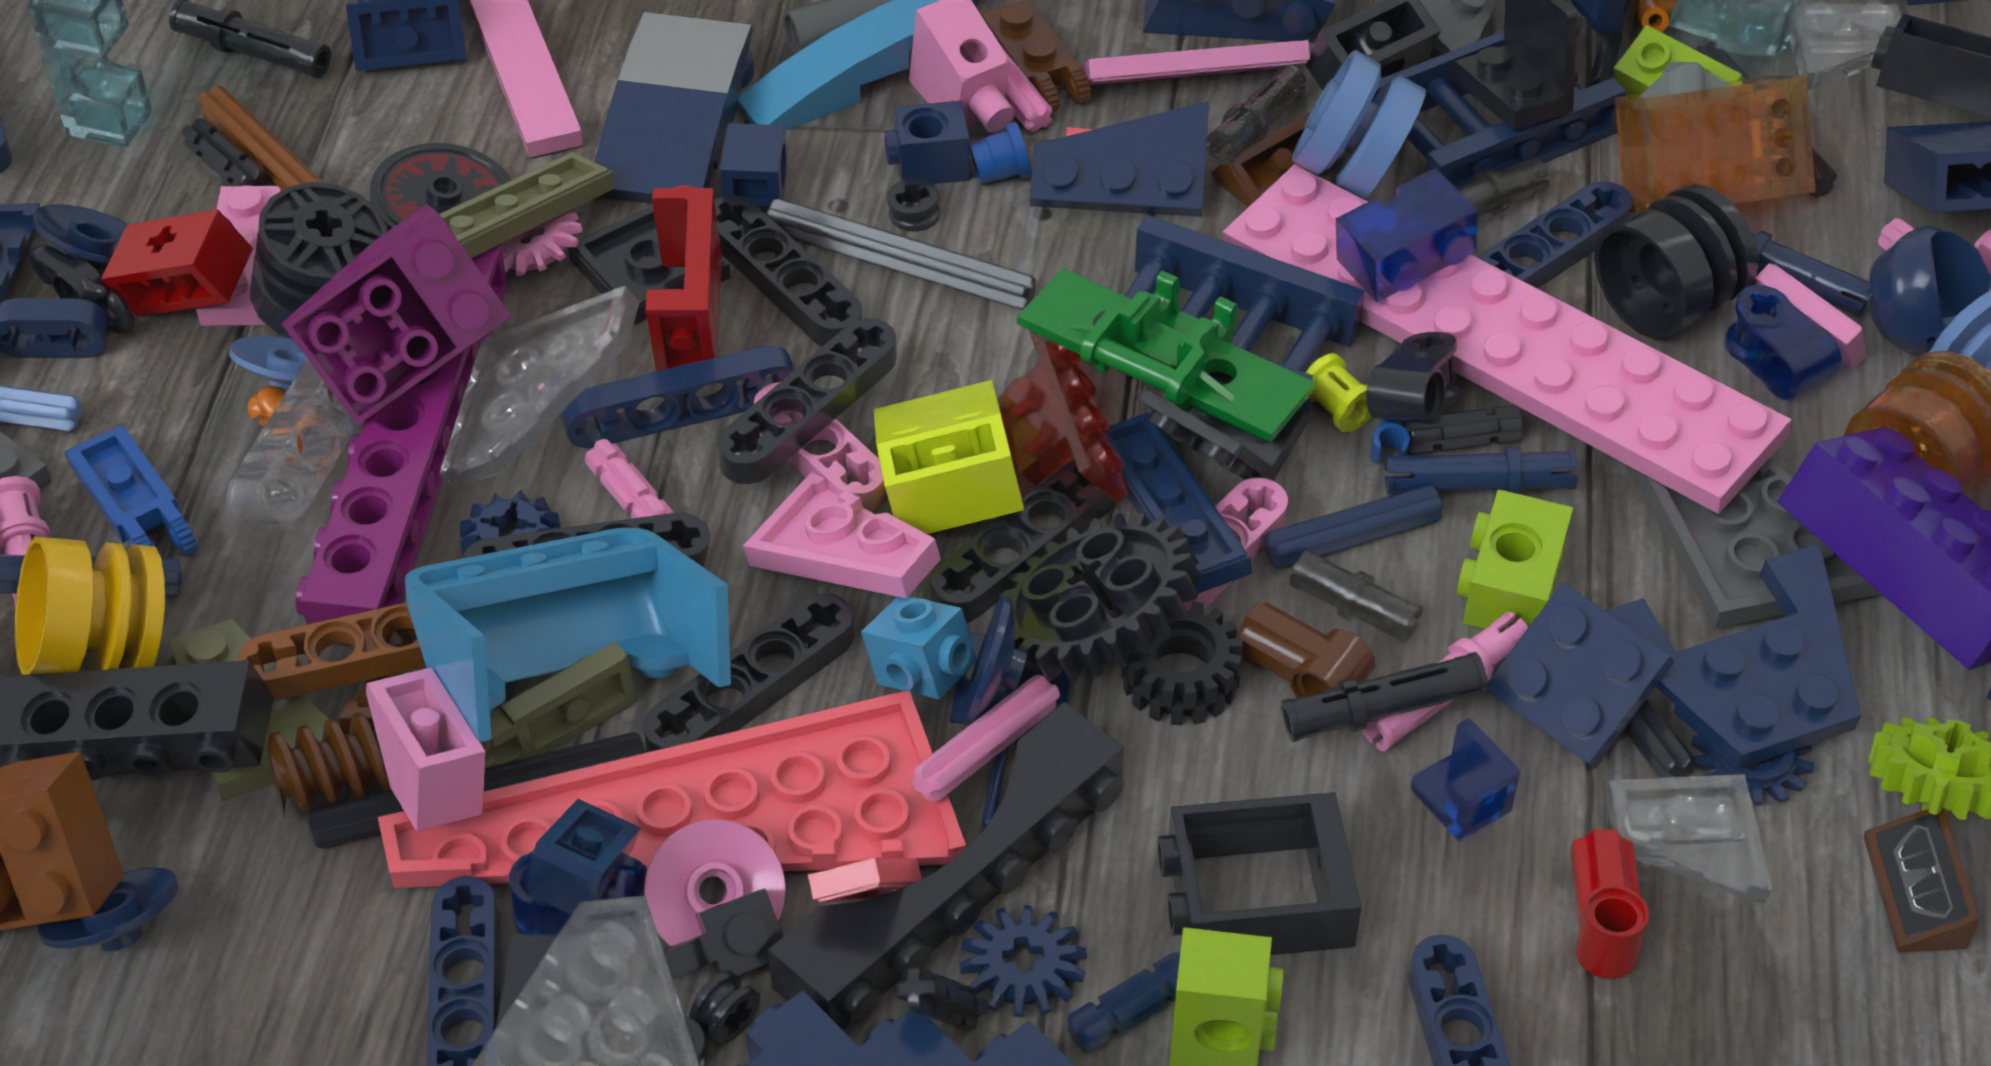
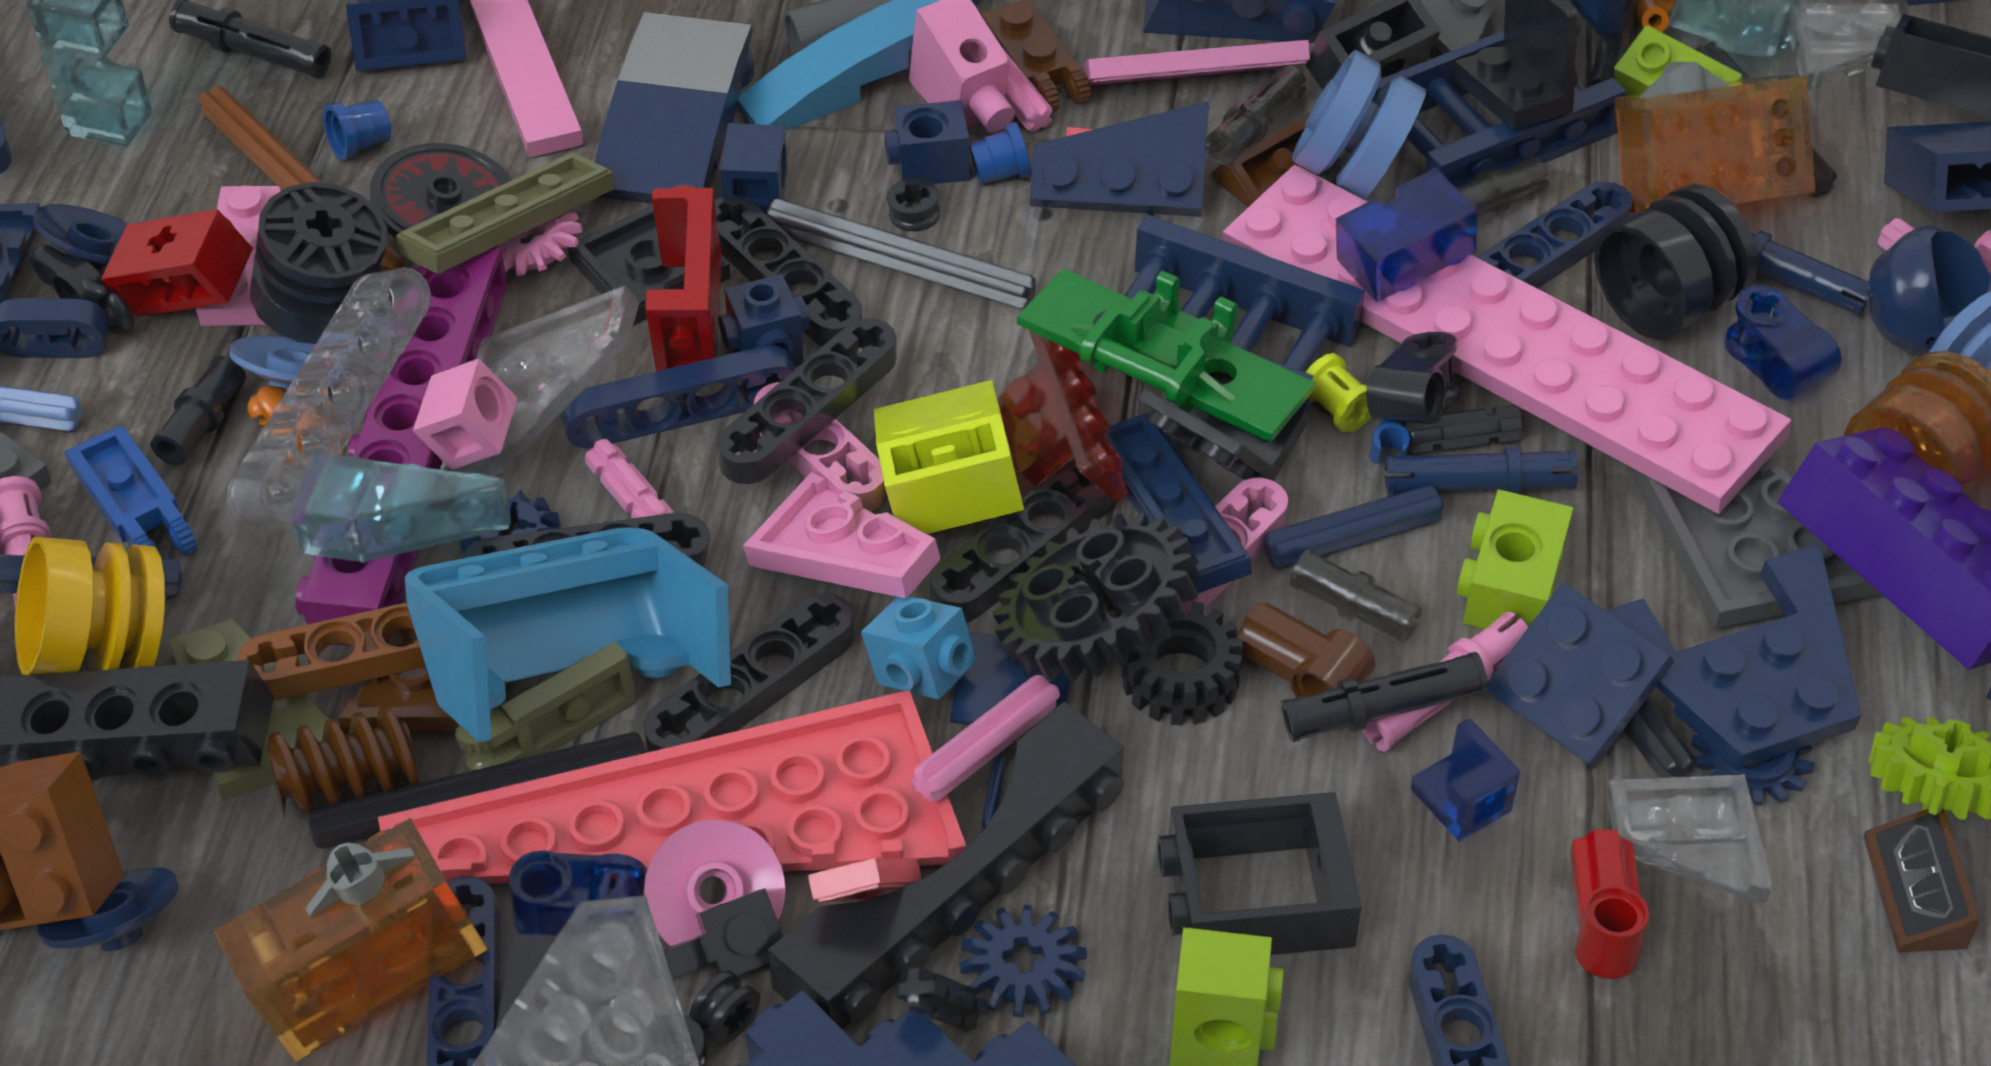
(198, 410): none -> black pin
(223, 155): black axle -> none
(350, 939): none -> clear orange piece
(355, 127): none -> blue piece
(385, 509): none -> clear light blue slope
(395, 314): magenta slope -> none
(427, 749): bright pink slope -> none
(465, 414): none -> bright pink brick
(579, 856): dark blue slope -> none
(764, 315): none -> dark blue brick
(996, 663): dark blue dish -> none
(1125, 1004): dark blue axle -> none
(1845, 331): bright pink tile -> none

